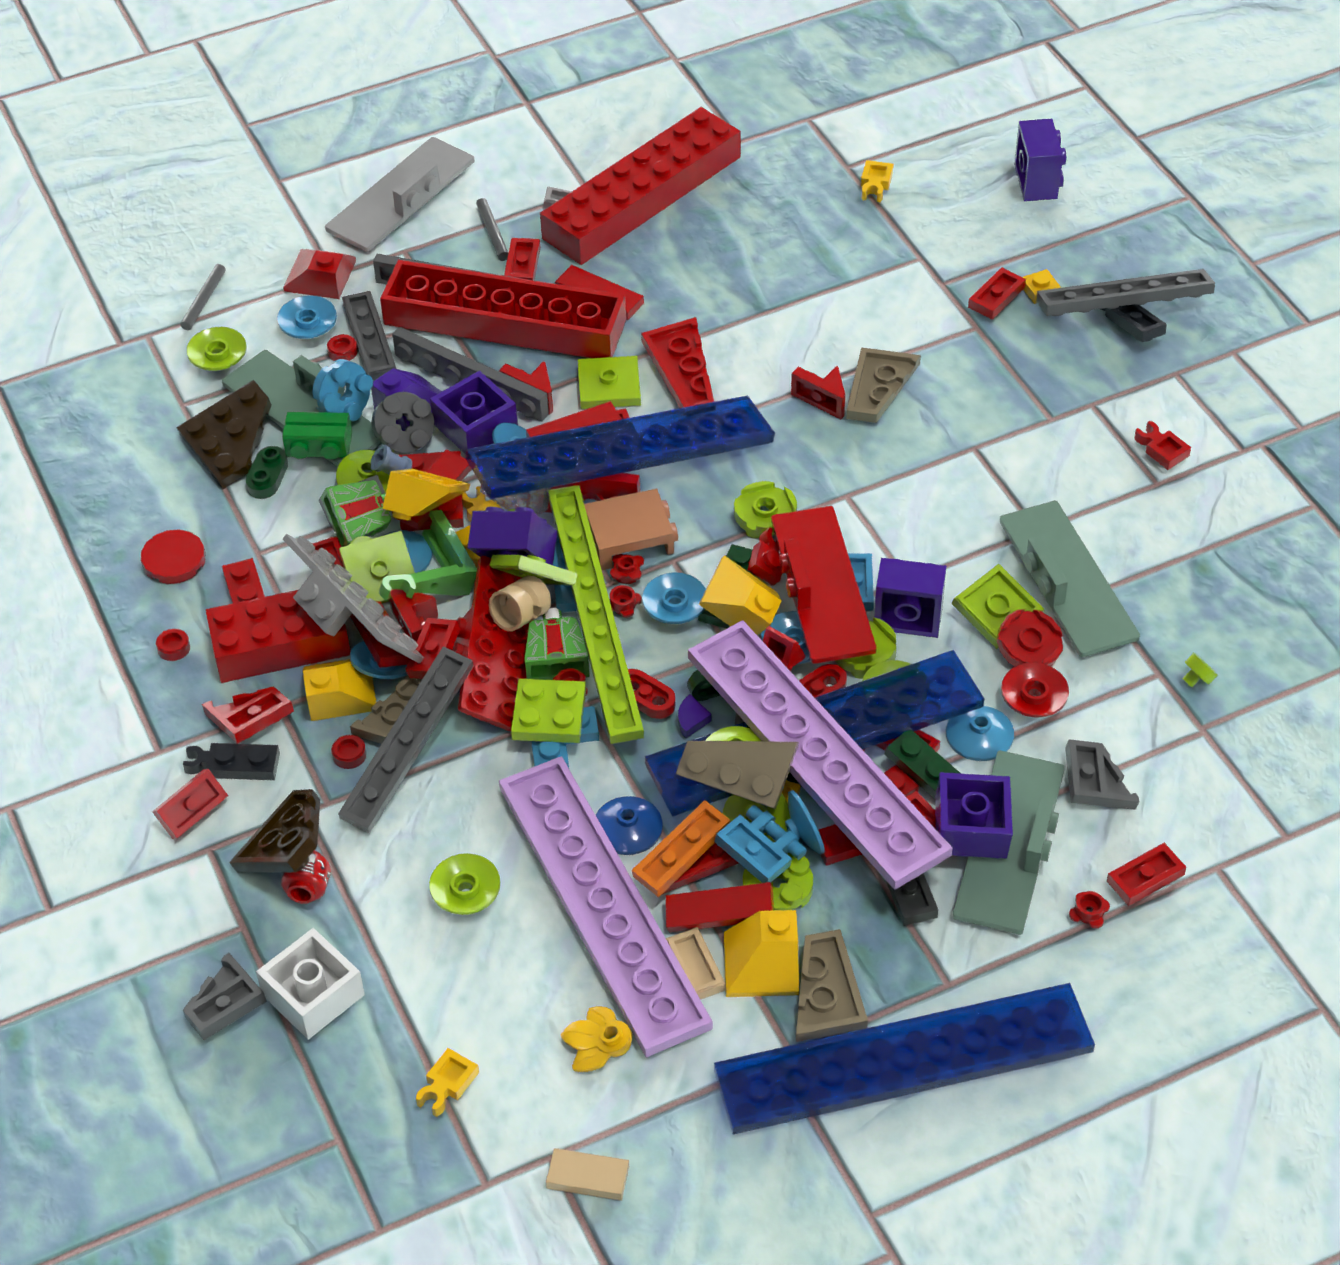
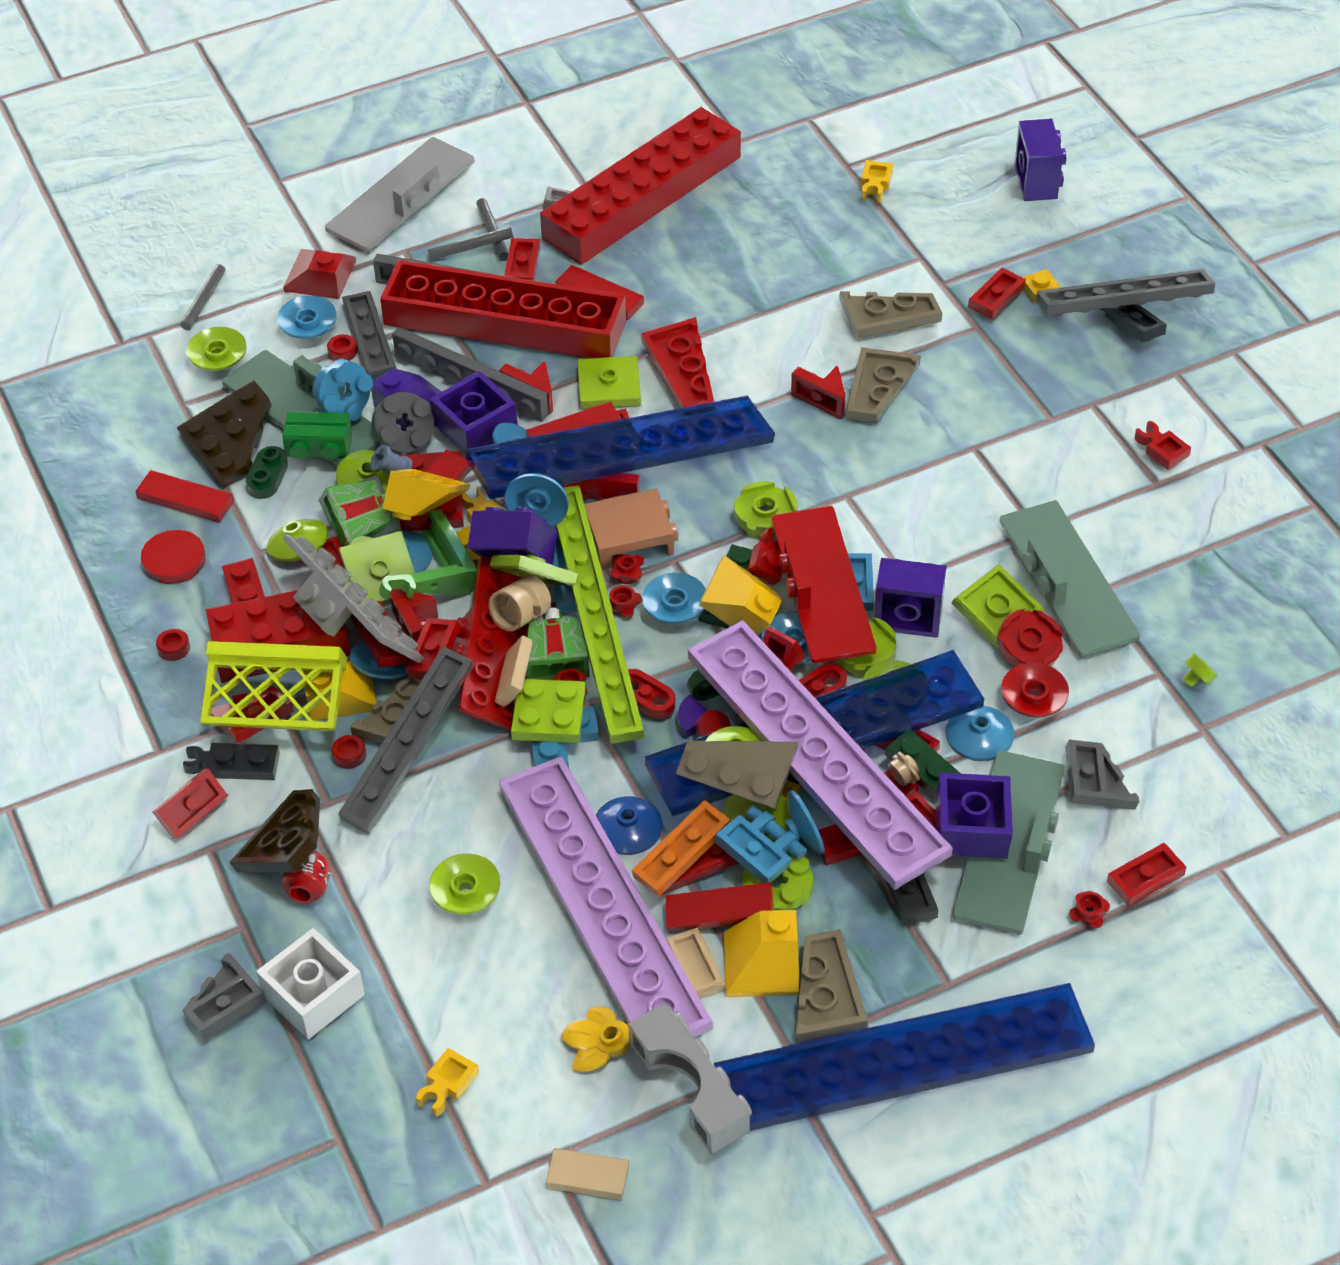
(184, 496): none -> red tile
(273, 657): none -> neon yellow fence
(311, 529): none -> lime dish
(470, 243): none -> dark grey bar
(514, 671): none -> tan tile
(525, 492): none -> dark azure dish
(665, 1043): none -> light grey arch
(711, 722): none -> red tile
(882, 314): none -> dark tan wing
(904, 769): none -> tan plate

